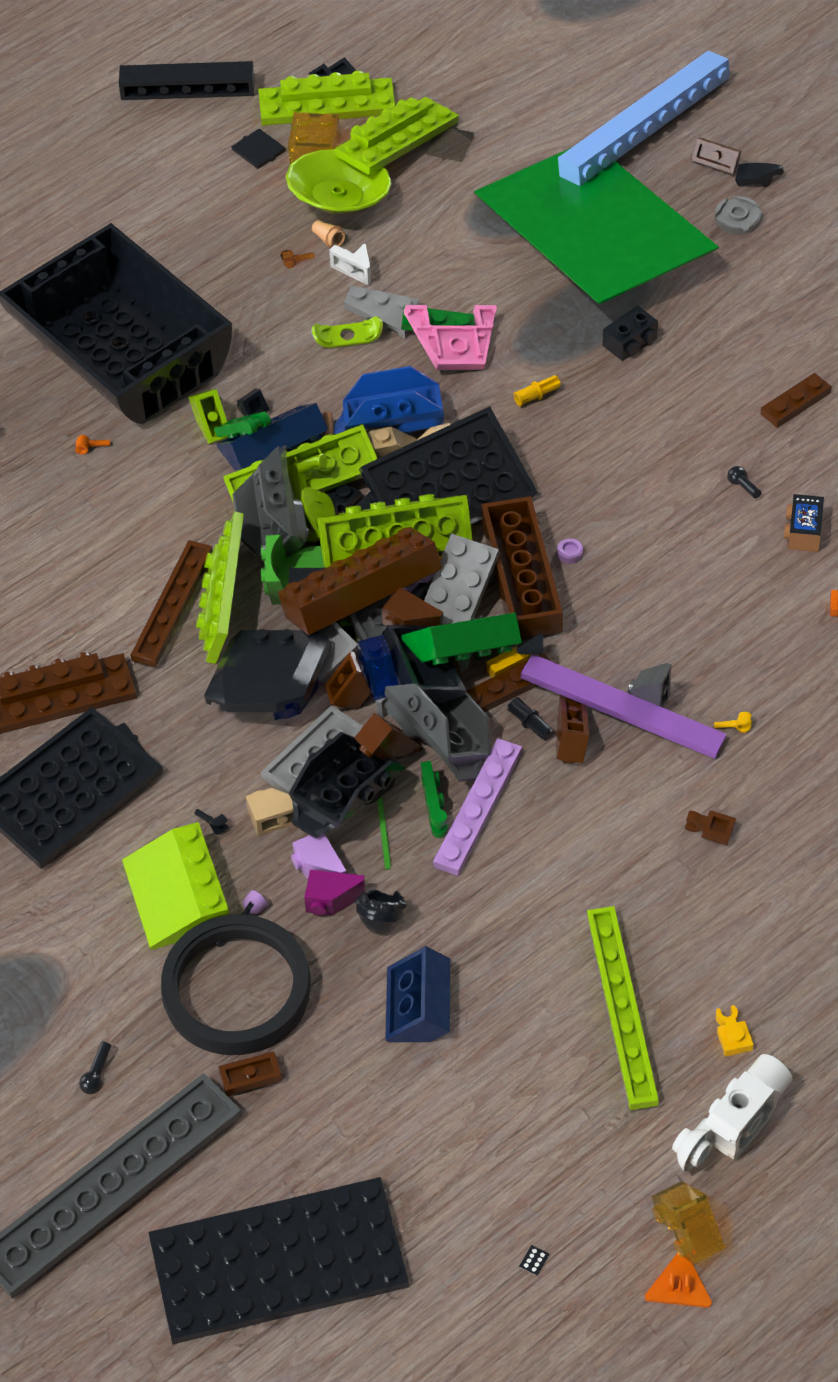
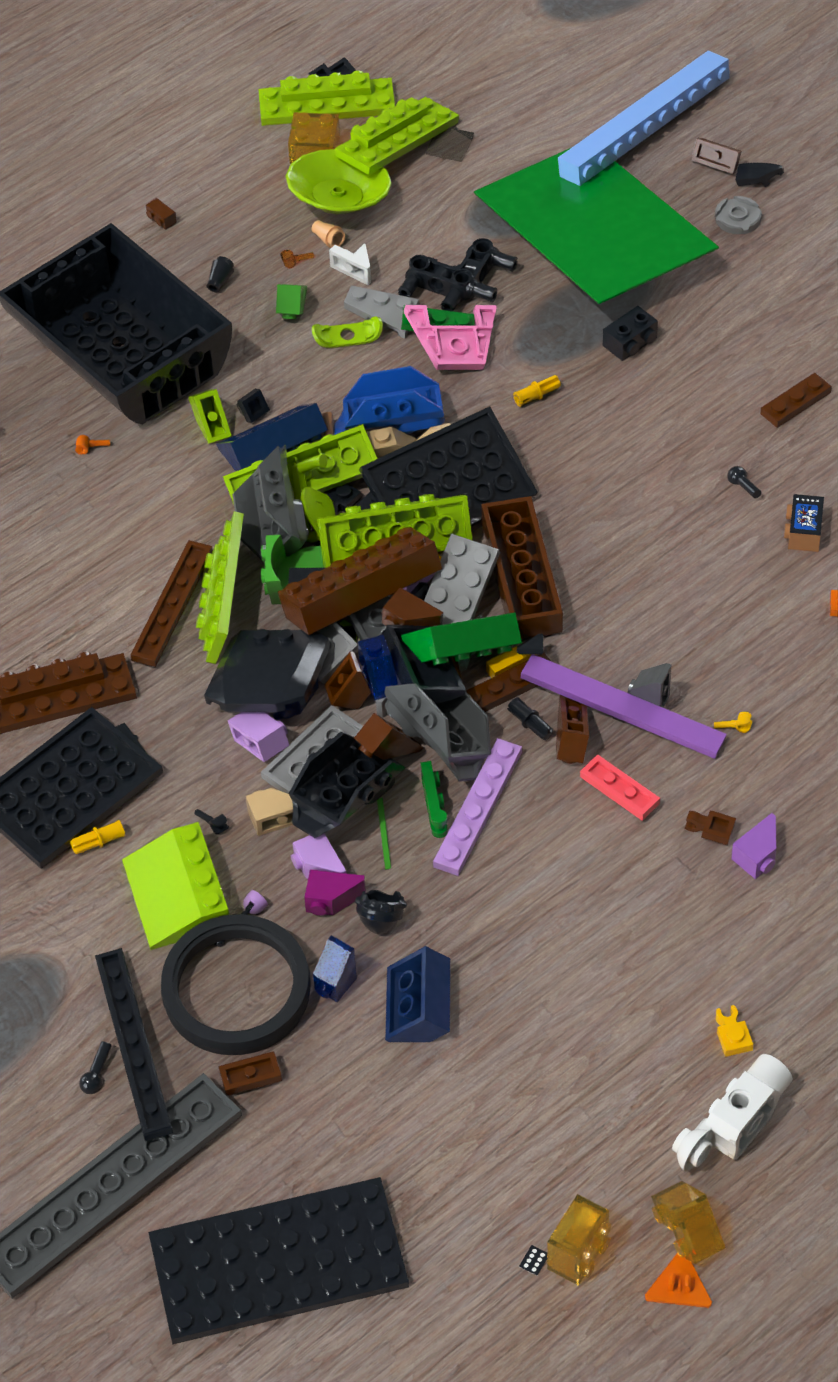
(97, 837): none -> yellow axle
(133, 1045): none -> black tile
(161, 213): none -> reddish brown piece
(186, 80): black brick -> none
(220, 272): none -> black cone
(243, 425): green plate -> none
(258, 148): black piece -> none
(259, 733): none -> lavender brick
(290, 300): none -> bright green slope
(335, 969): none -> clear blue slope
(458, 281): none -> black pin
(570, 551): lavender tile -> none
(578, 1240): none -> clear yellow piece
(620, 787): none -> coral plate
(622, 1008): lime plate -> none
(757, 848): none -> medium lavender slope

